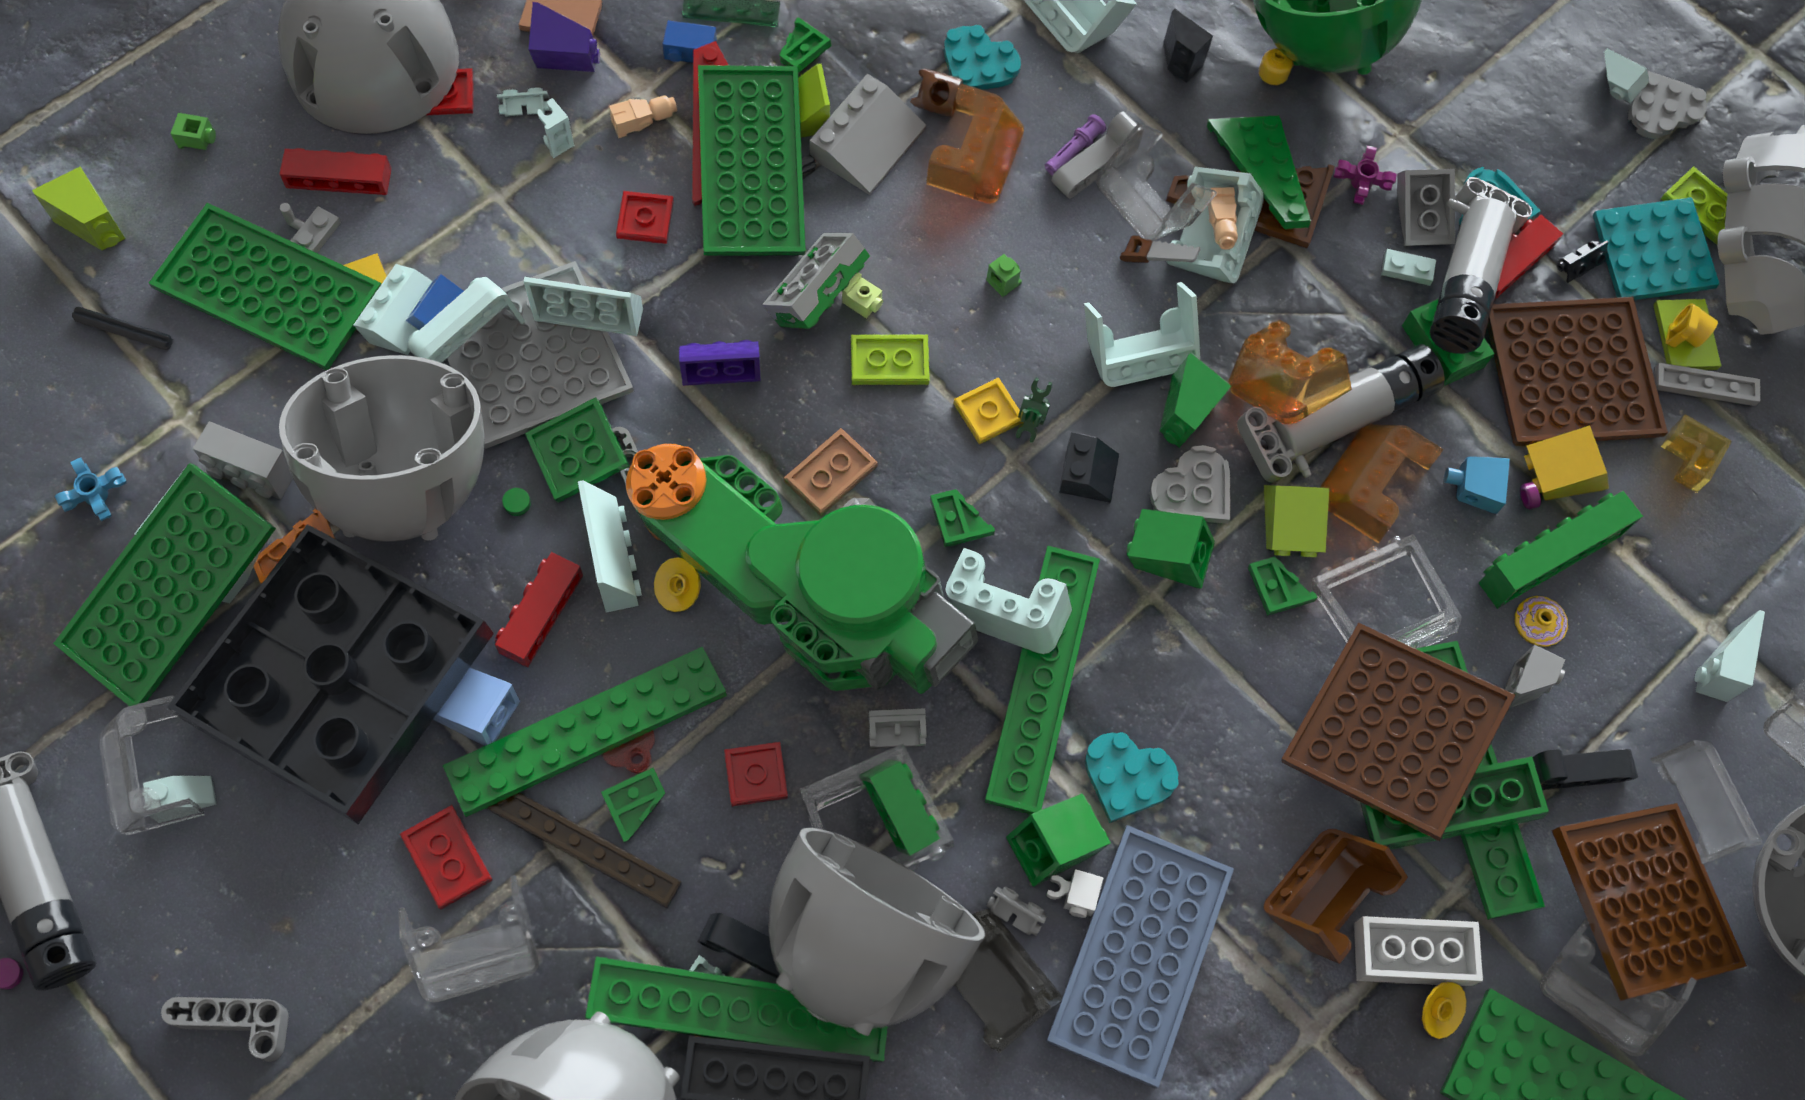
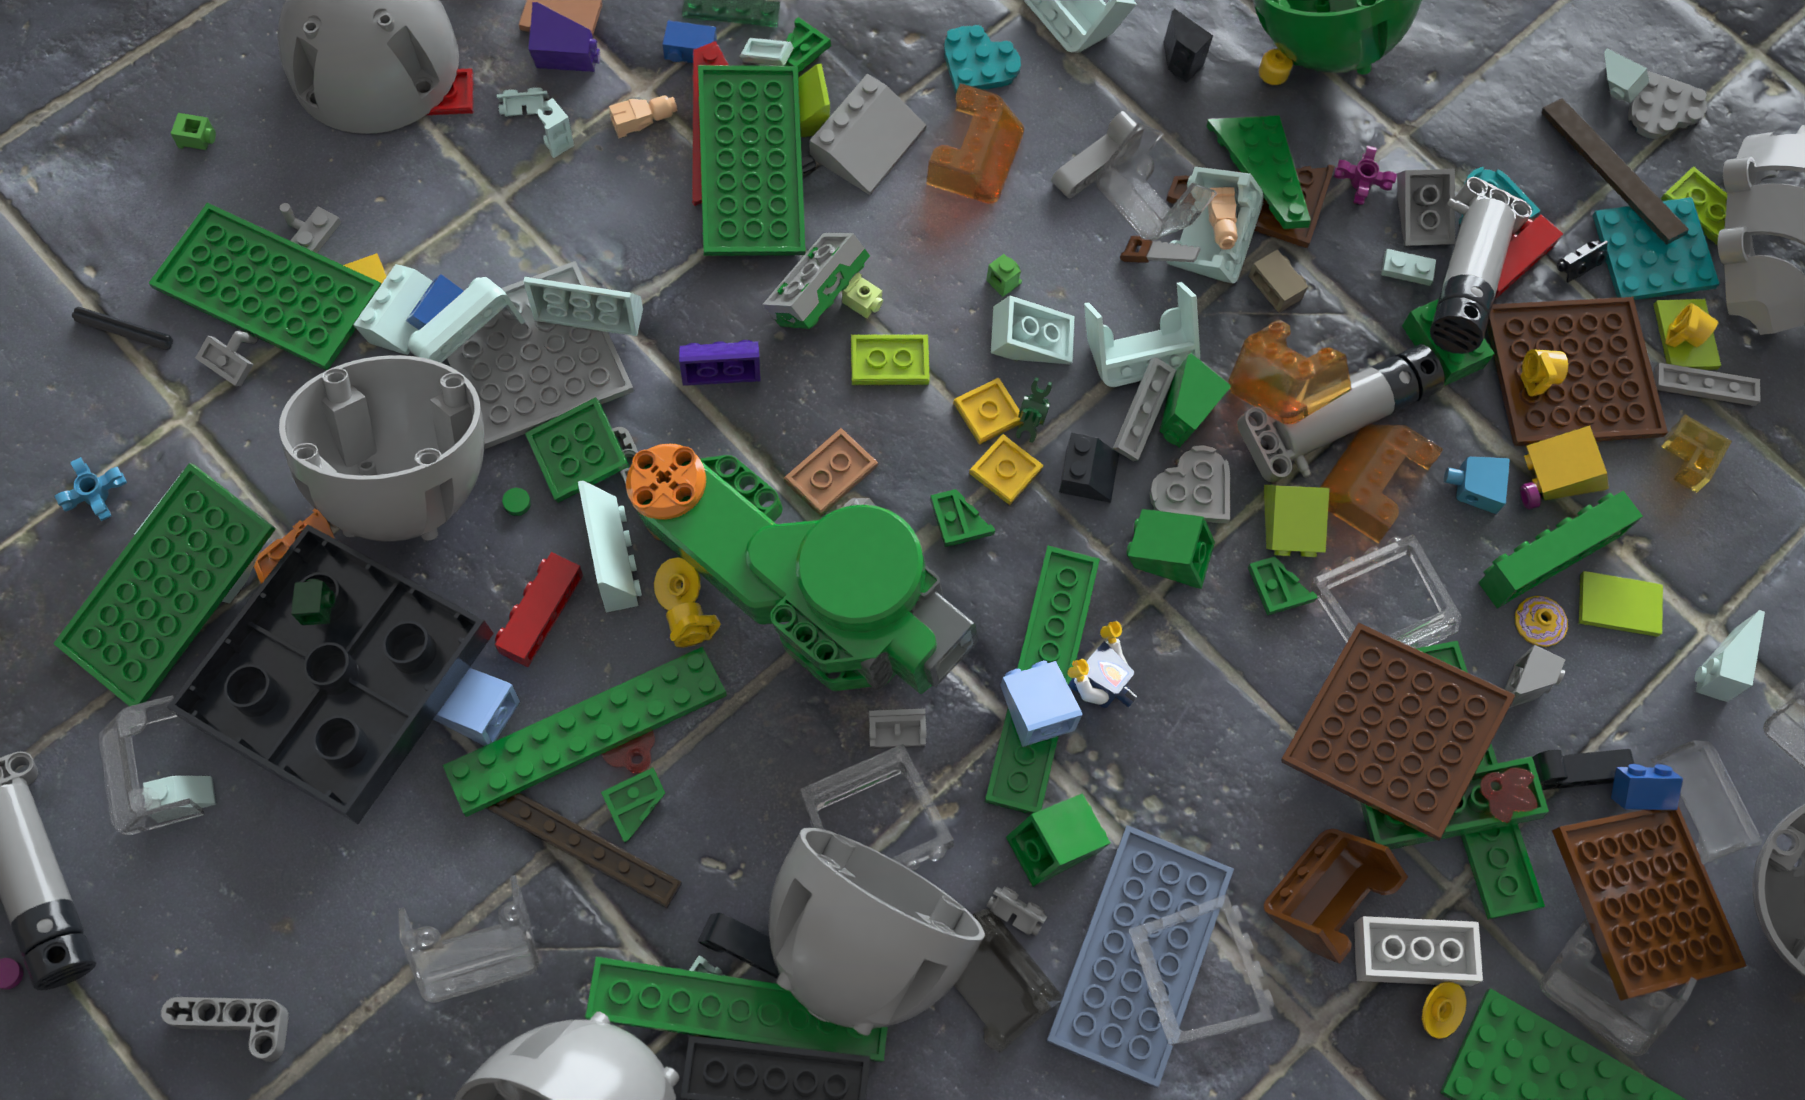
(79, 209): lime slope -> none
(224, 358): none -> light grey plate
(243, 461): light grey brick -> none
(312, 602): none -> dark green brick
(335, 171): red brick -> none
(446, 857): red tile -> none
(645, 217): red tile -> none
(689, 625): none -> yellow piece
(755, 774): red tile -> none
(766, 52): none -> light aqua tile
(900, 806): green brick -> none
(937, 93): reddish brown piece -> none
(1006, 469): none -> yellow tile
(1007, 616): light aqua windscreen -> none
(1031, 332): none -> light aqua slope
(1040, 702): none -> light blue slope
(1080, 892): white brick -> none
(1082, 139): medium lavender pin -> none
(1105, 672): none -> torso
(1128, 777): teal plate -> none
(1144, 409): none -> light grey plate
(1244, 945): none -> clear windscreen
(1278, 281): none -> dark tan brick
(1513, 793): none -> clear red plate
(1543, 368): none -> yellow piece
(1615, 171): none -> dark brown tile
(1621, 604): none -> lime tile
(1647, 787): none -> blue brick

